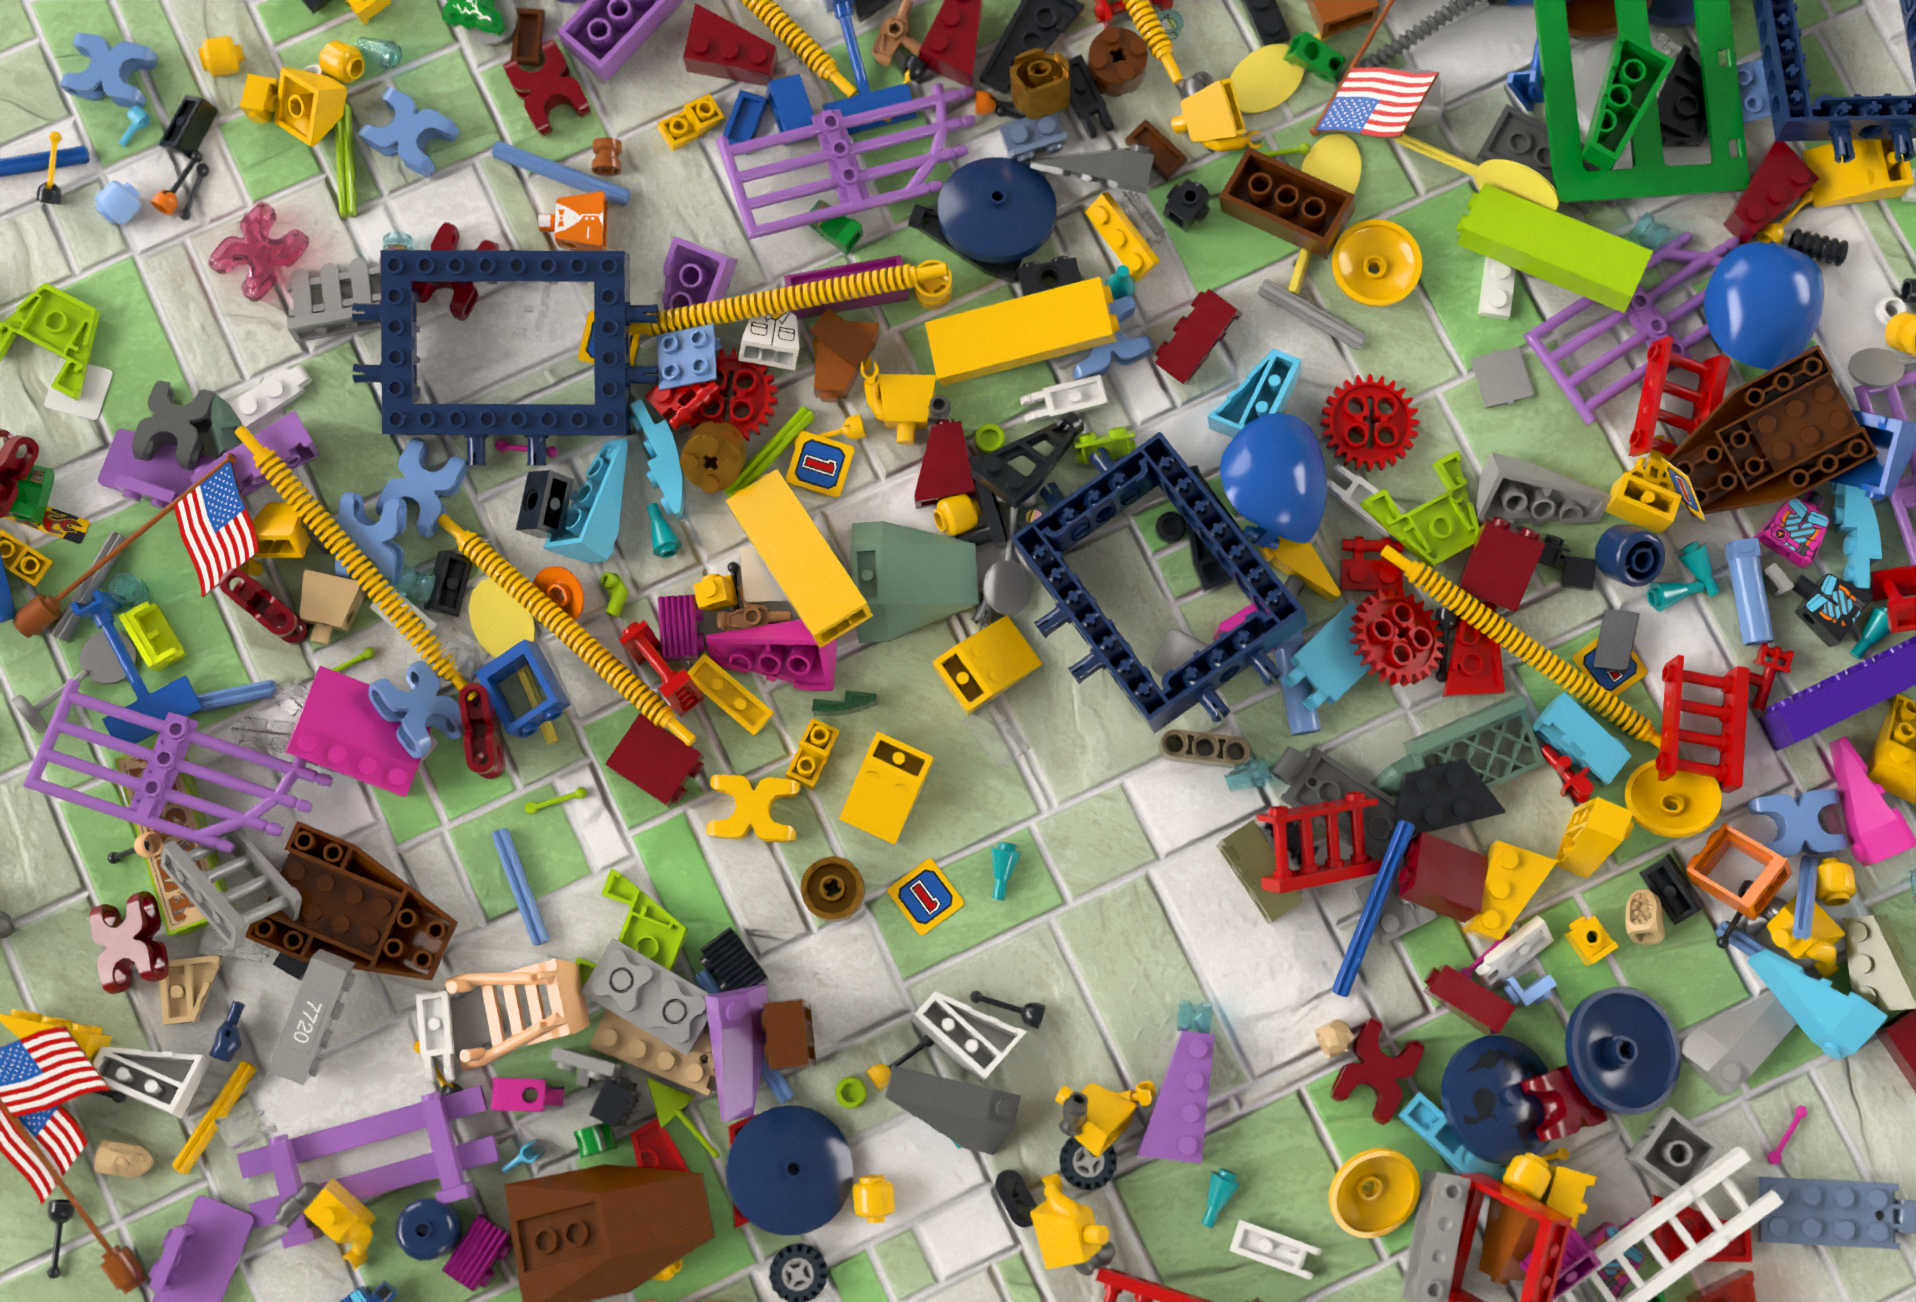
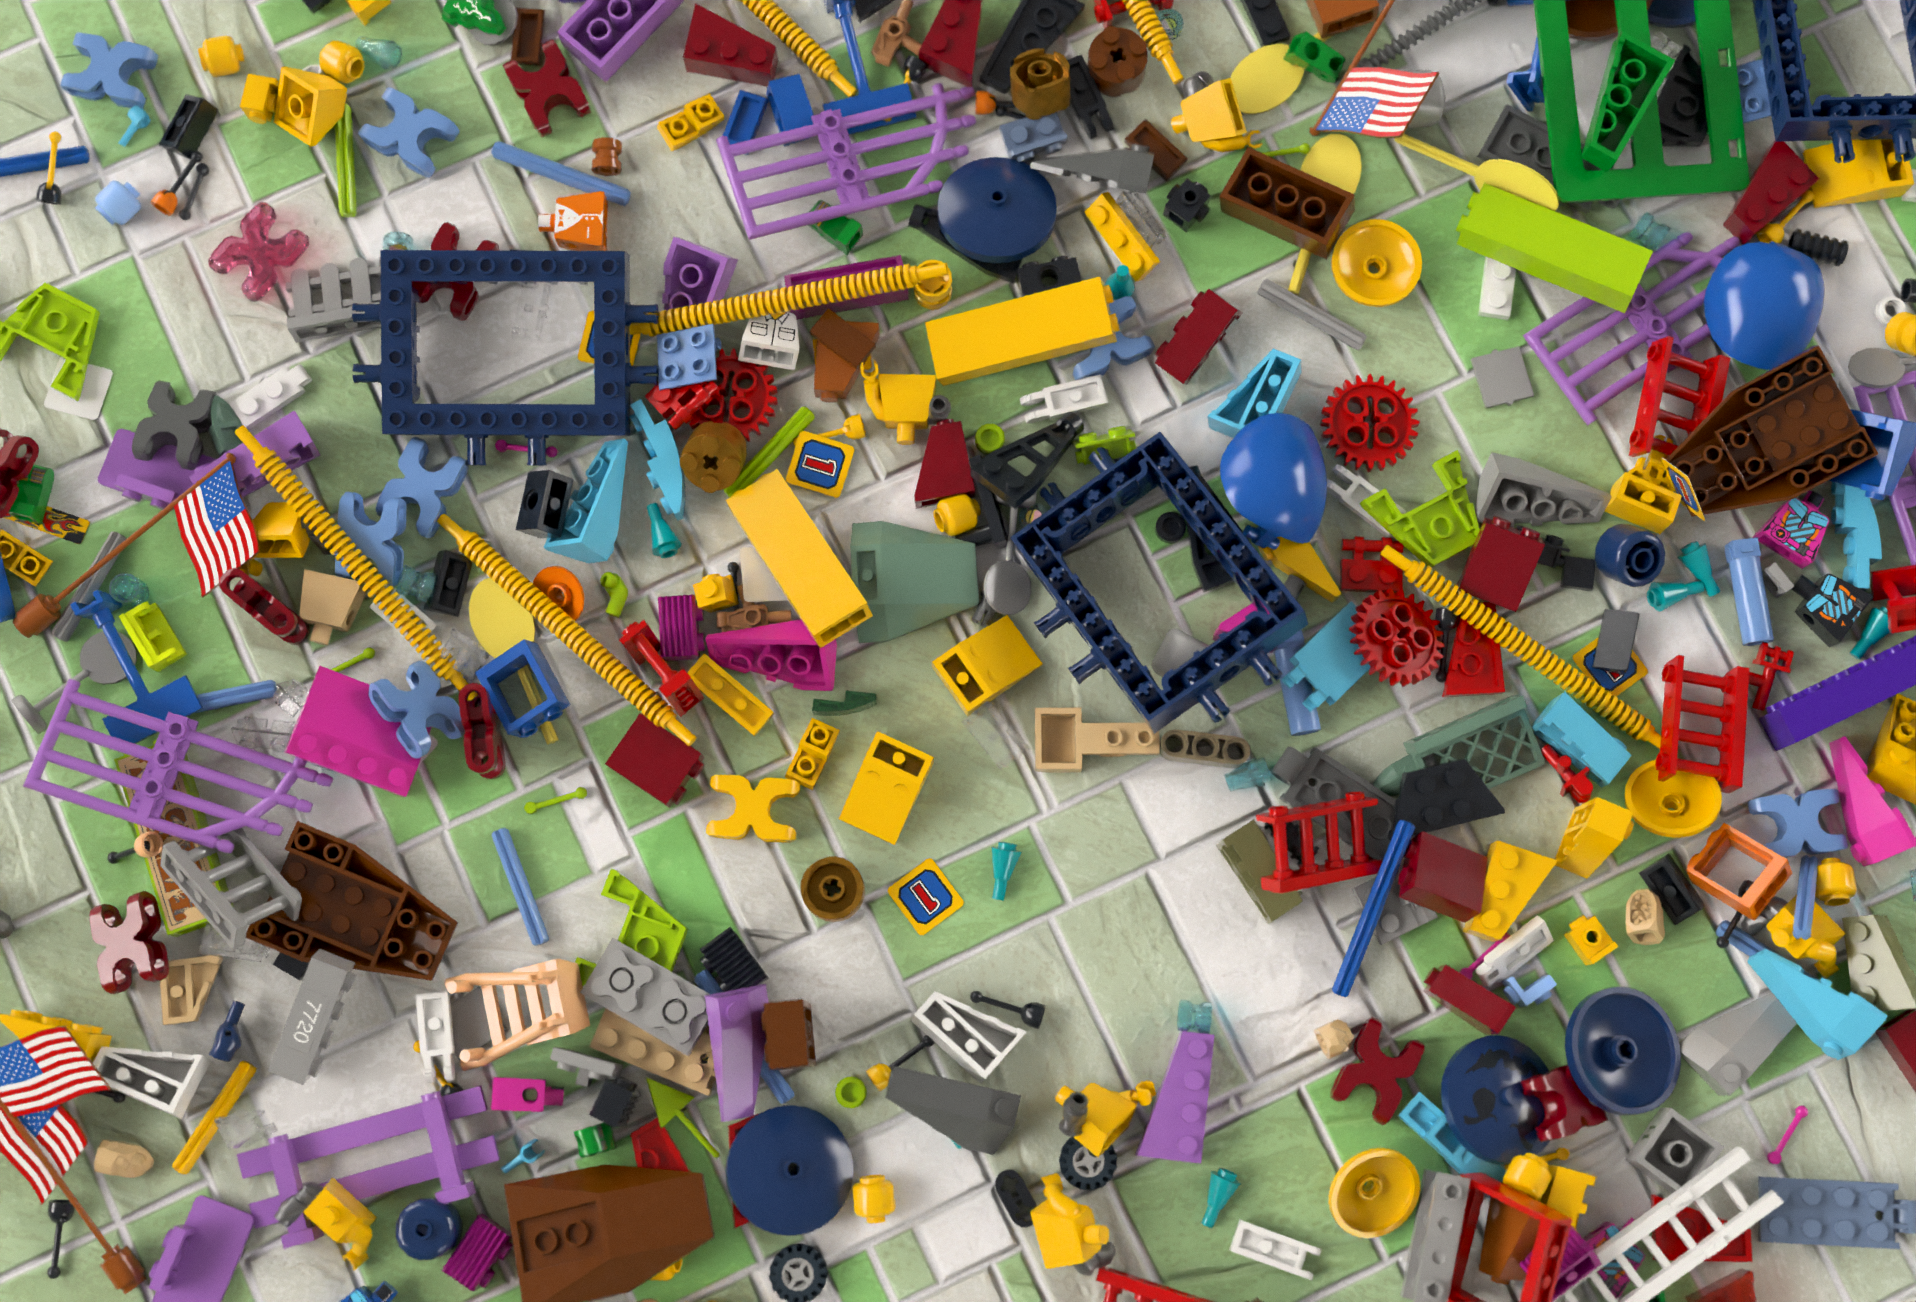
(1064, 739): none -> tan plate

